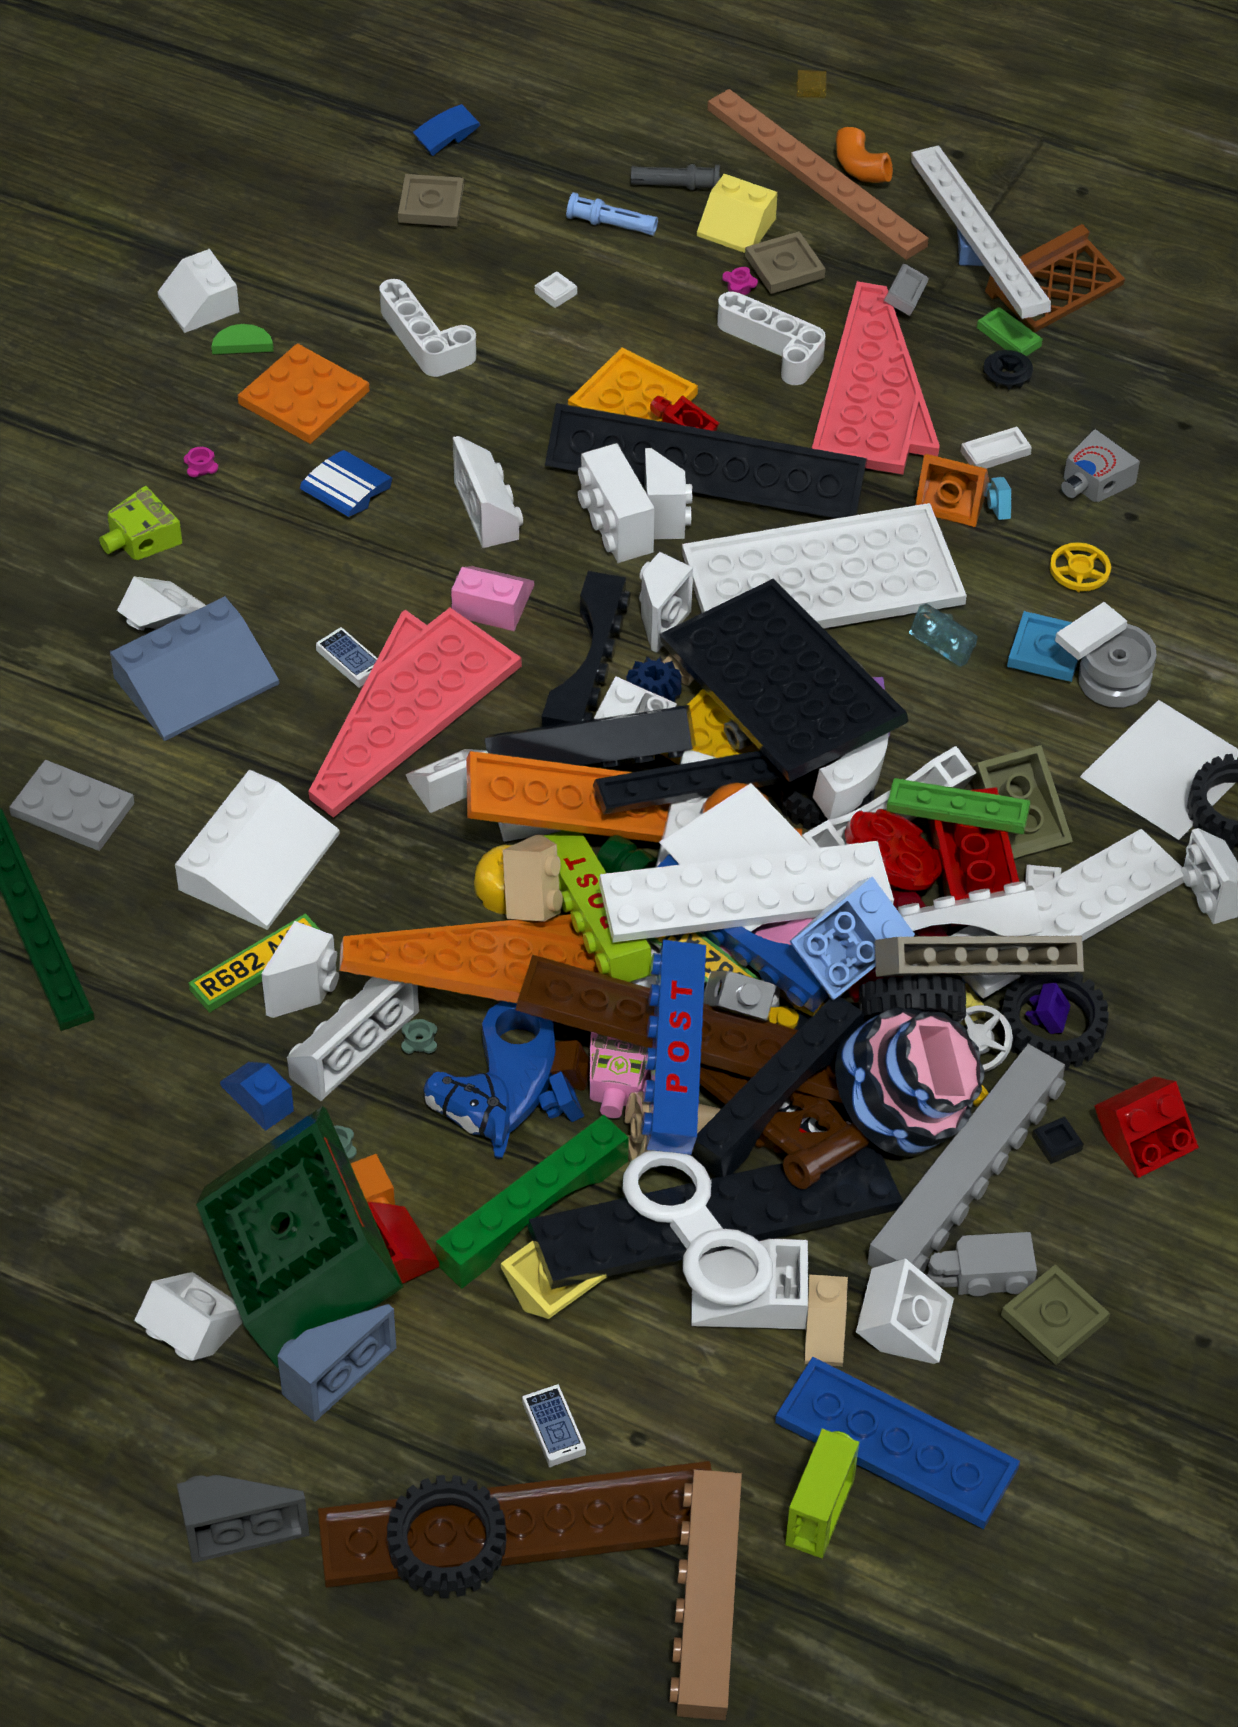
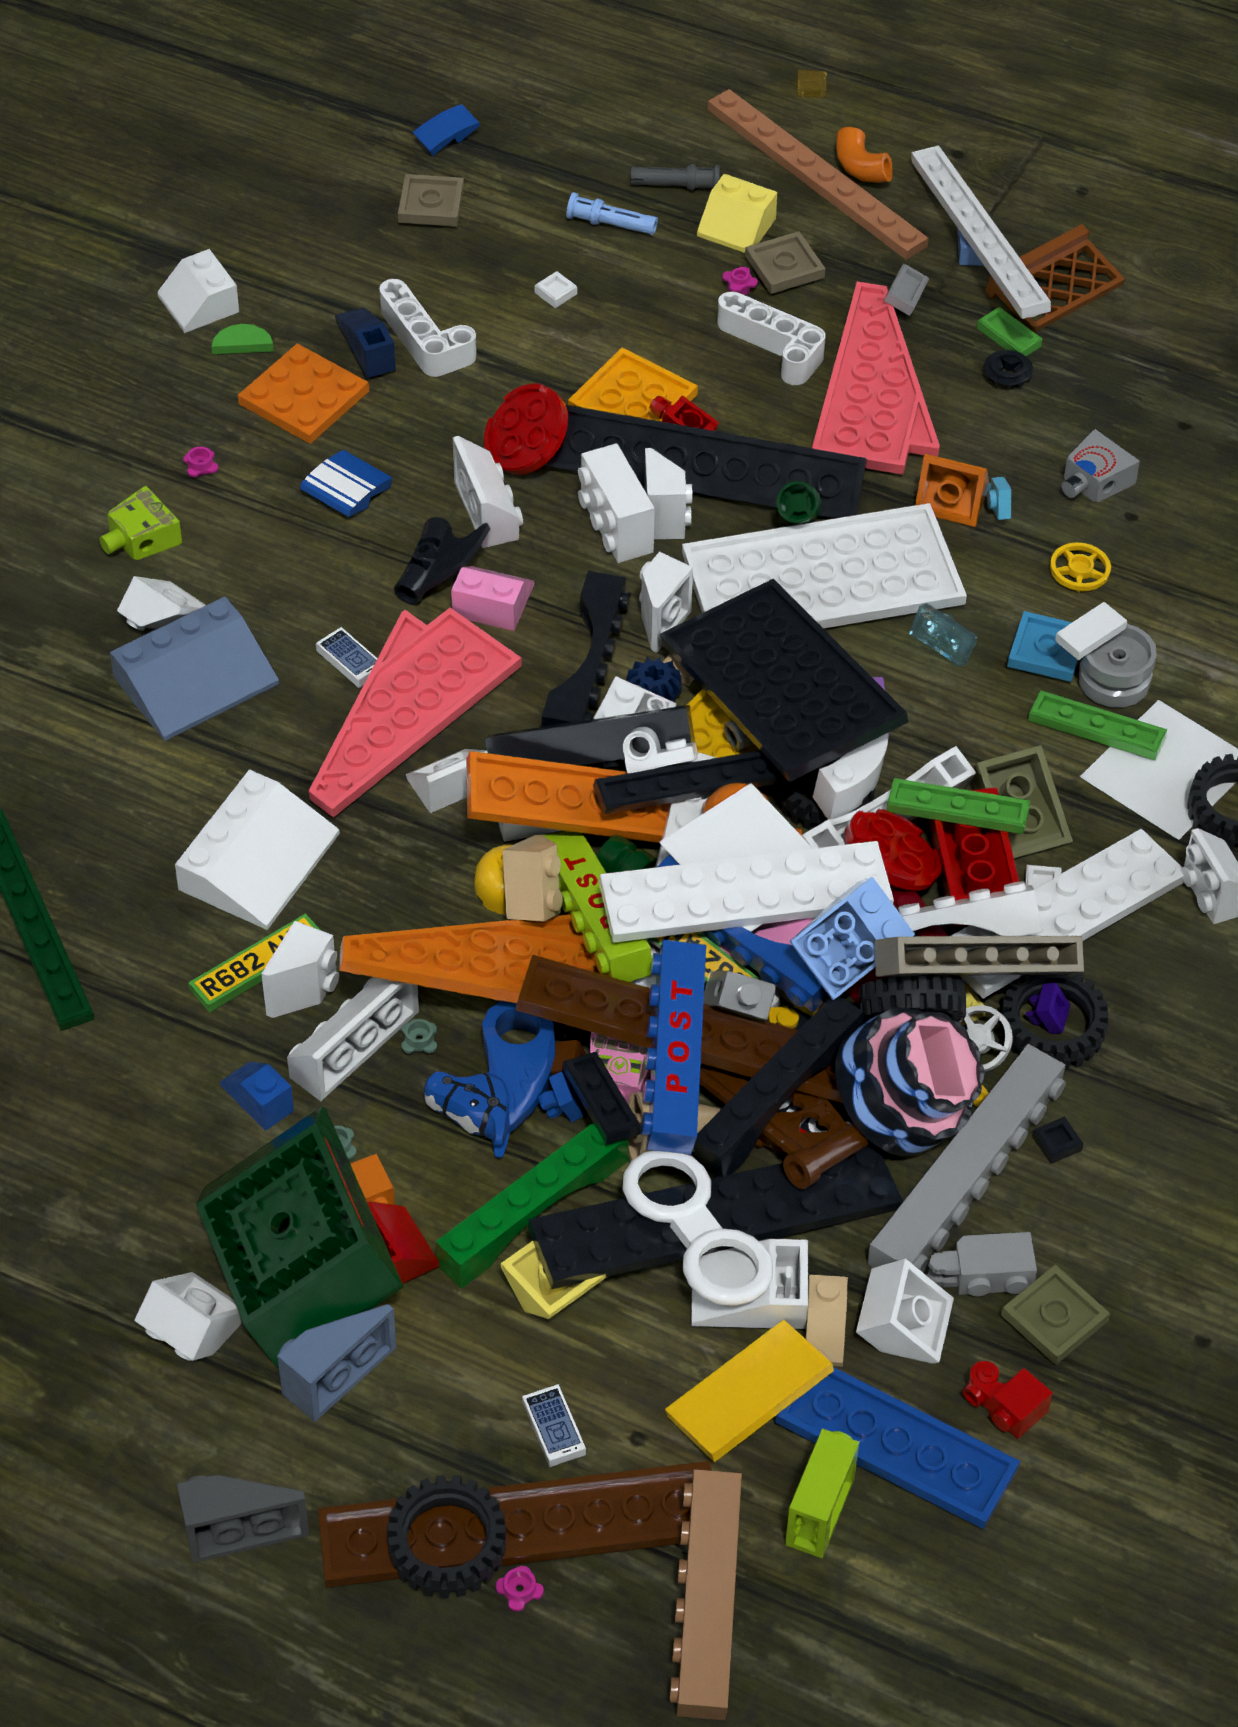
(72, 805): light grey plate -> none
(368, 341): none -> dark blue slope
(437, 558): none -> black pin
(522, 1577): none -> dark pink plate
(526, 429): none -> red tile
(601, 1098): none -> black tile
(675, 751): none -> white plate
(749, 1390): none -> yellow tile
(799, 503): none -> dark green wheel
(996, 448): white tile -> none
(1011, 1405): none -> red brick
(1097, 725): none -> bright green tile
(1147, 1125): red slope -> none

